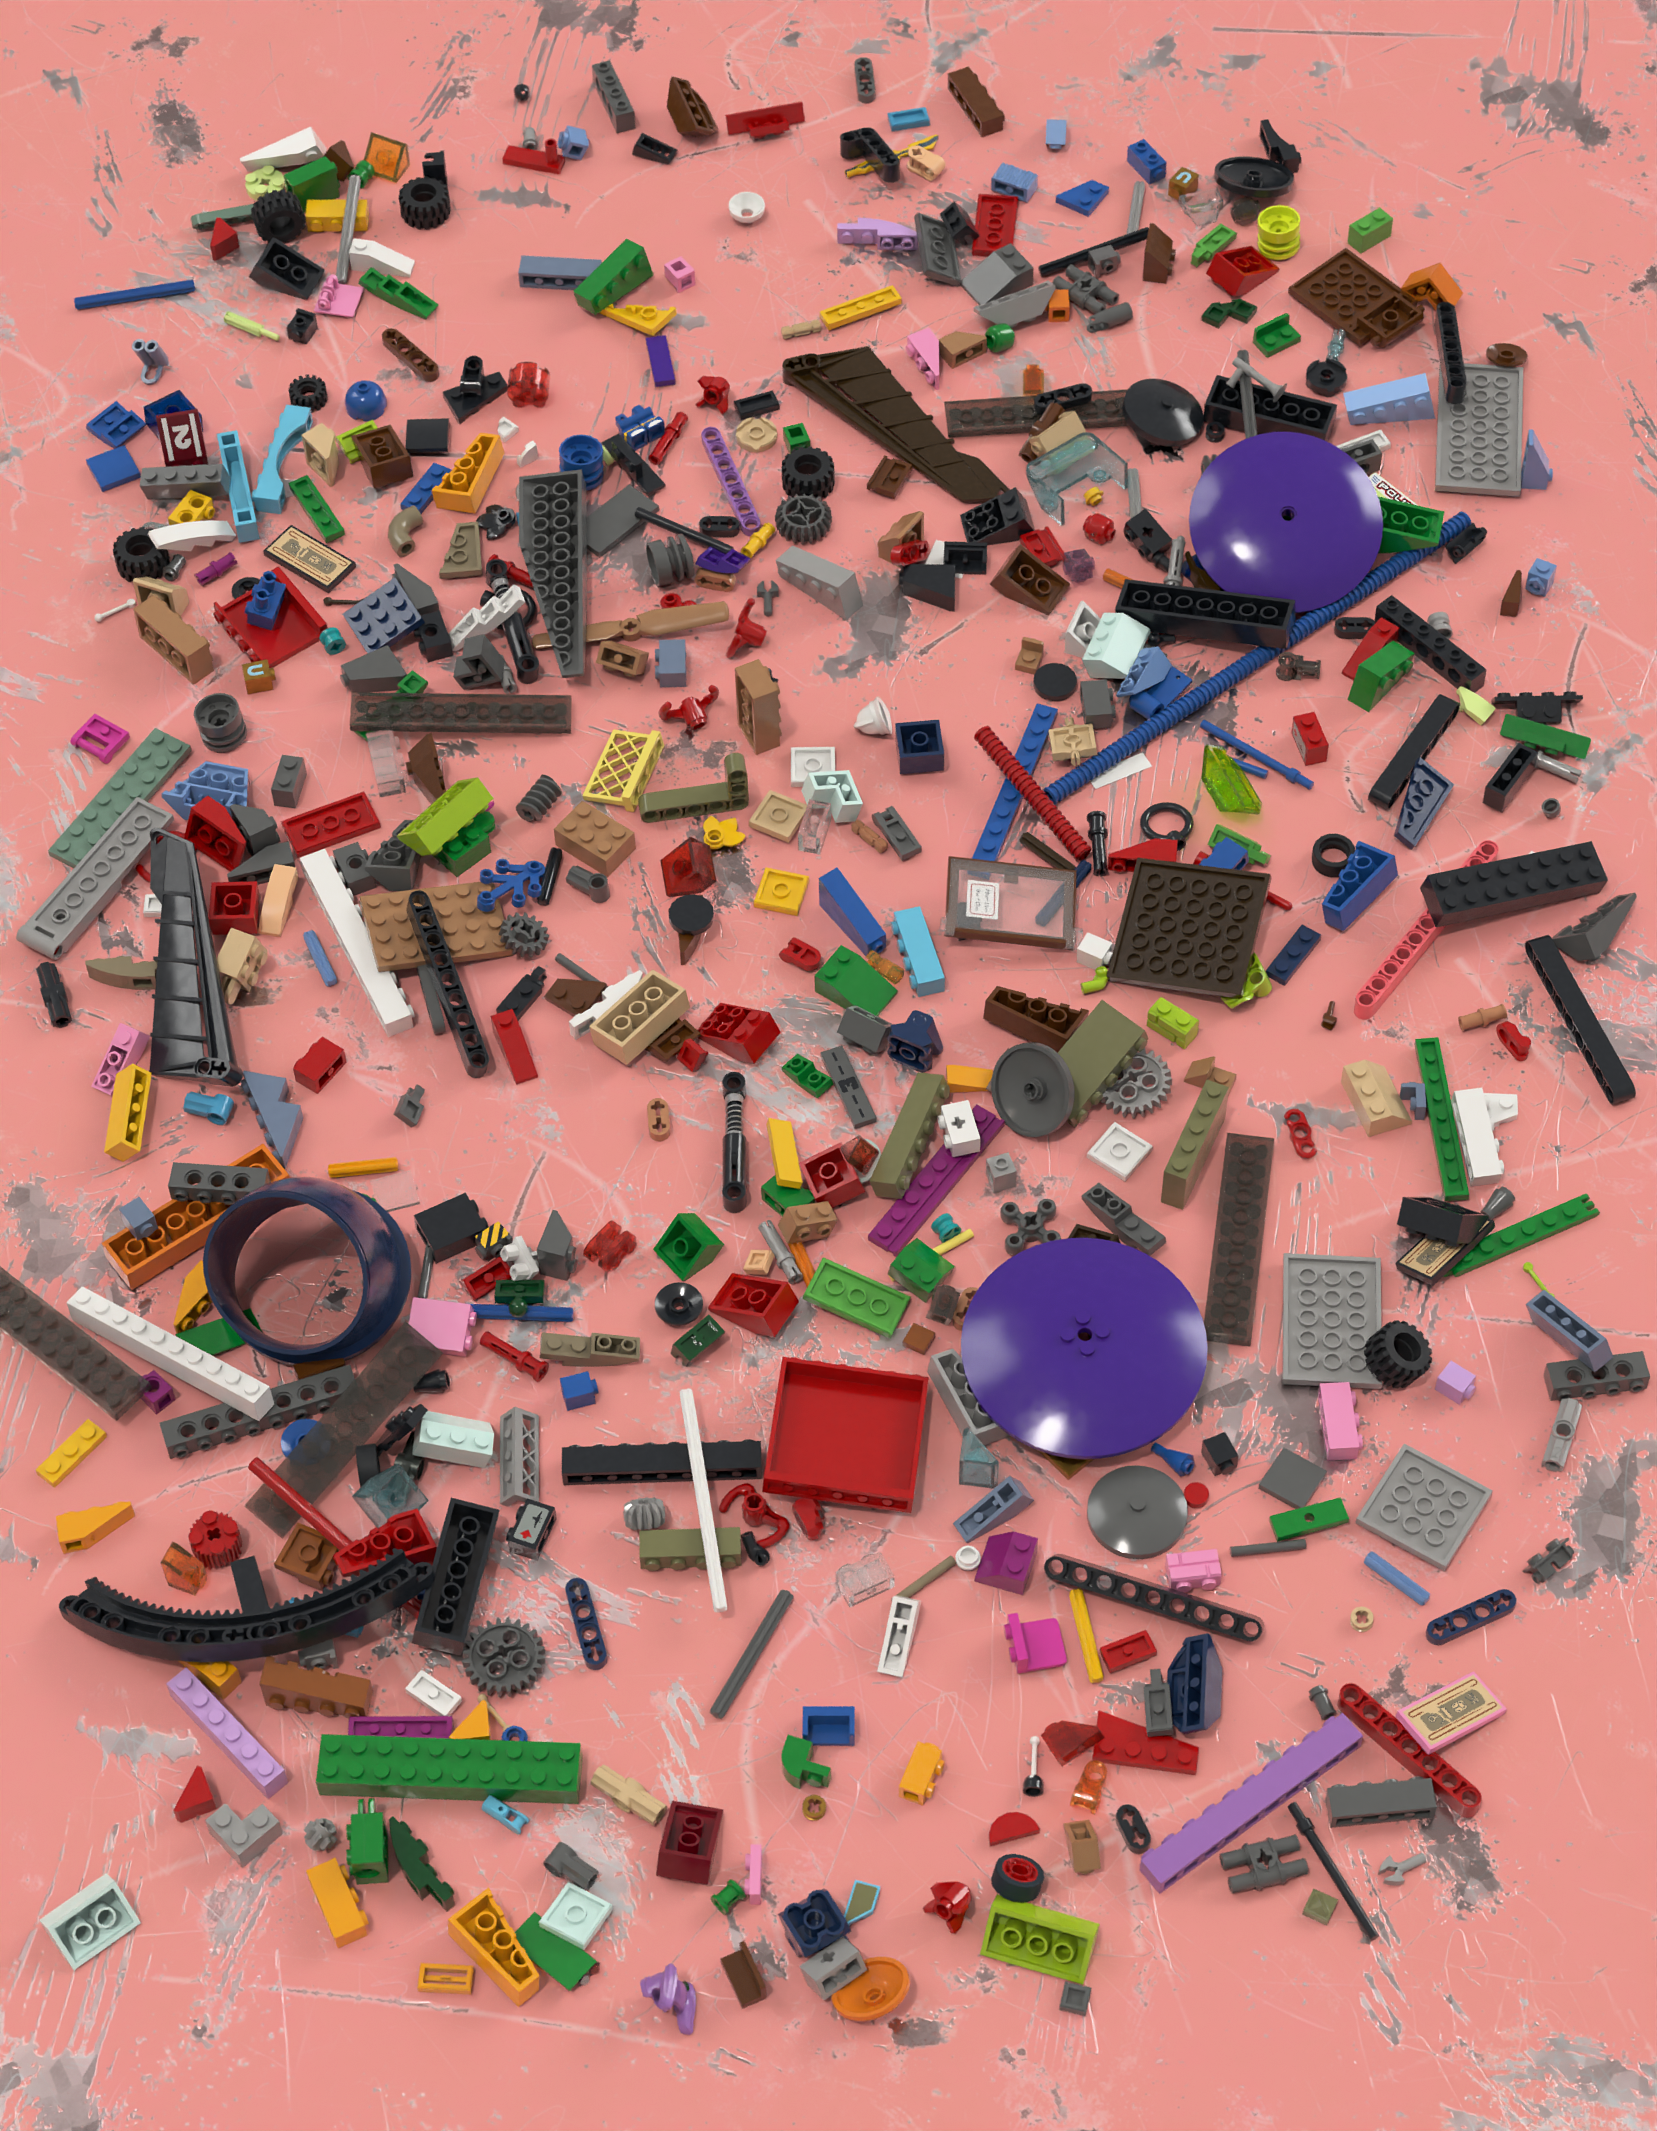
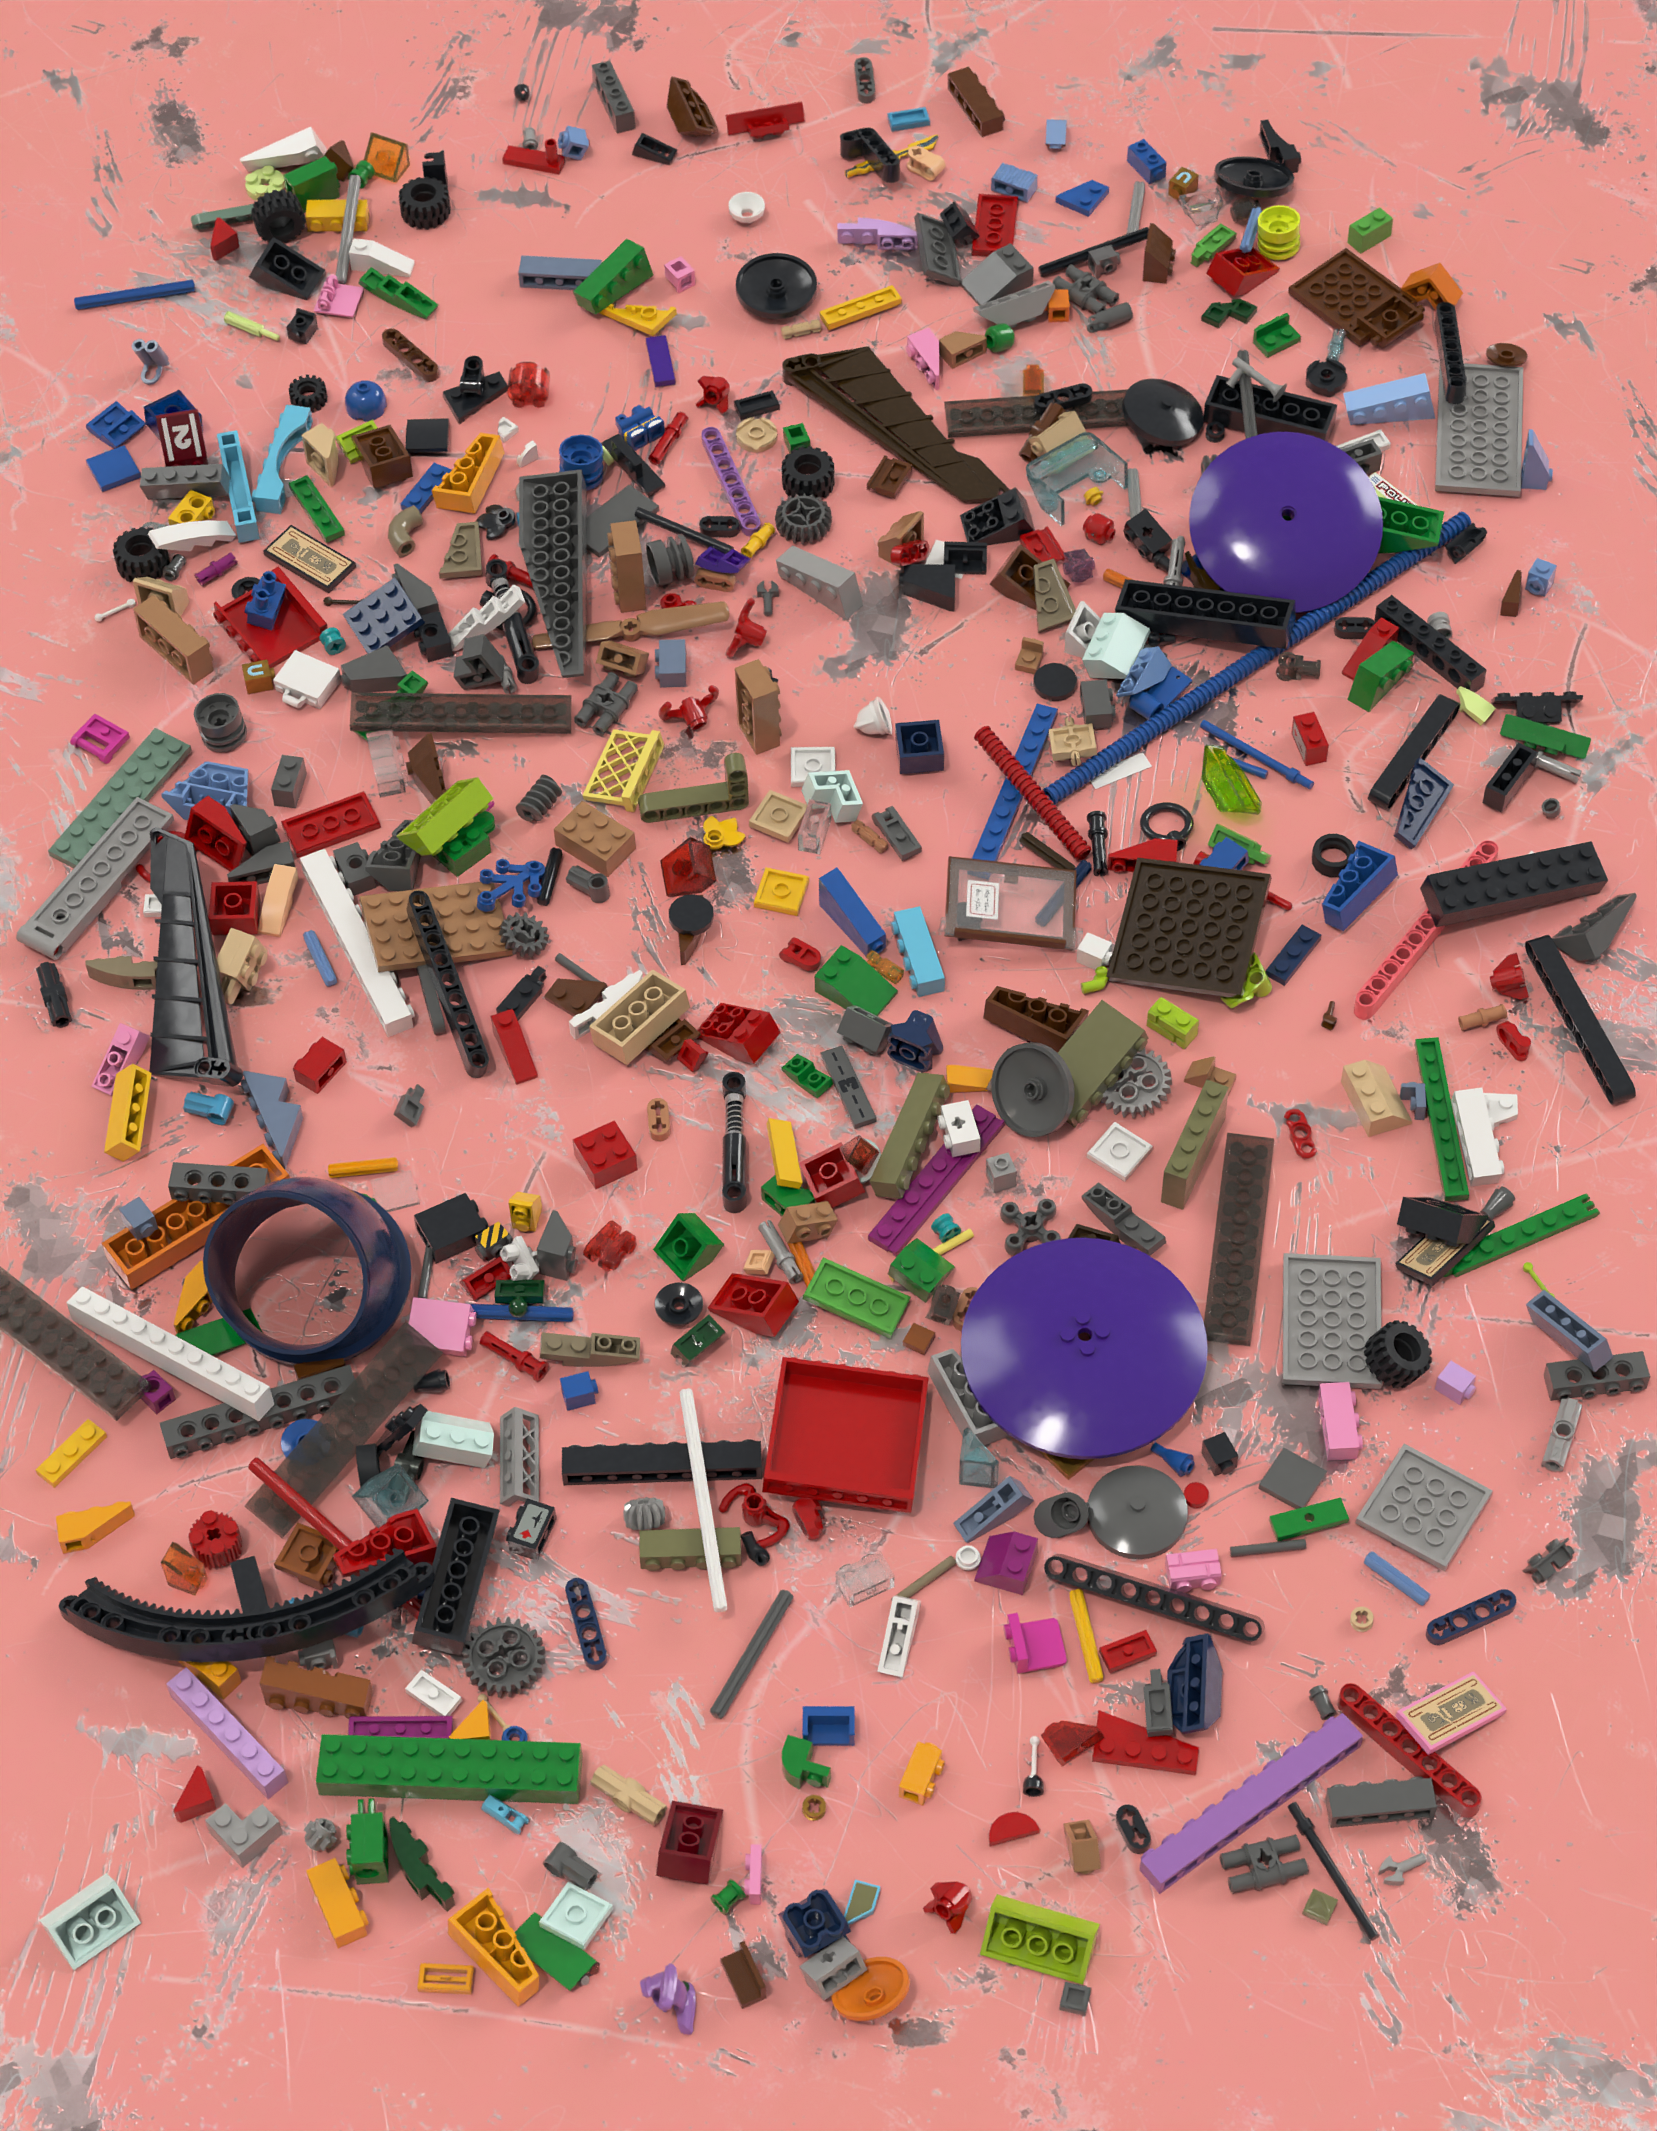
(306, 681): none -> white piece
(525, 1211): none -> yellow slope
(605, 1154): none -> red brick
(606, 704): none -> dark grey pin
(626, 566): none -> medium nougat brick
(776, 286): none -> black dish
(1017, 1878): black wheel -> none
(1051, 596): none -> dark tan wing
(1061, 1515): none -> dark grey piece
(1088, 1790): clear orange piece -> none
(1250, 231): none -> medium blue axle
(1508, 978): none -> red brick

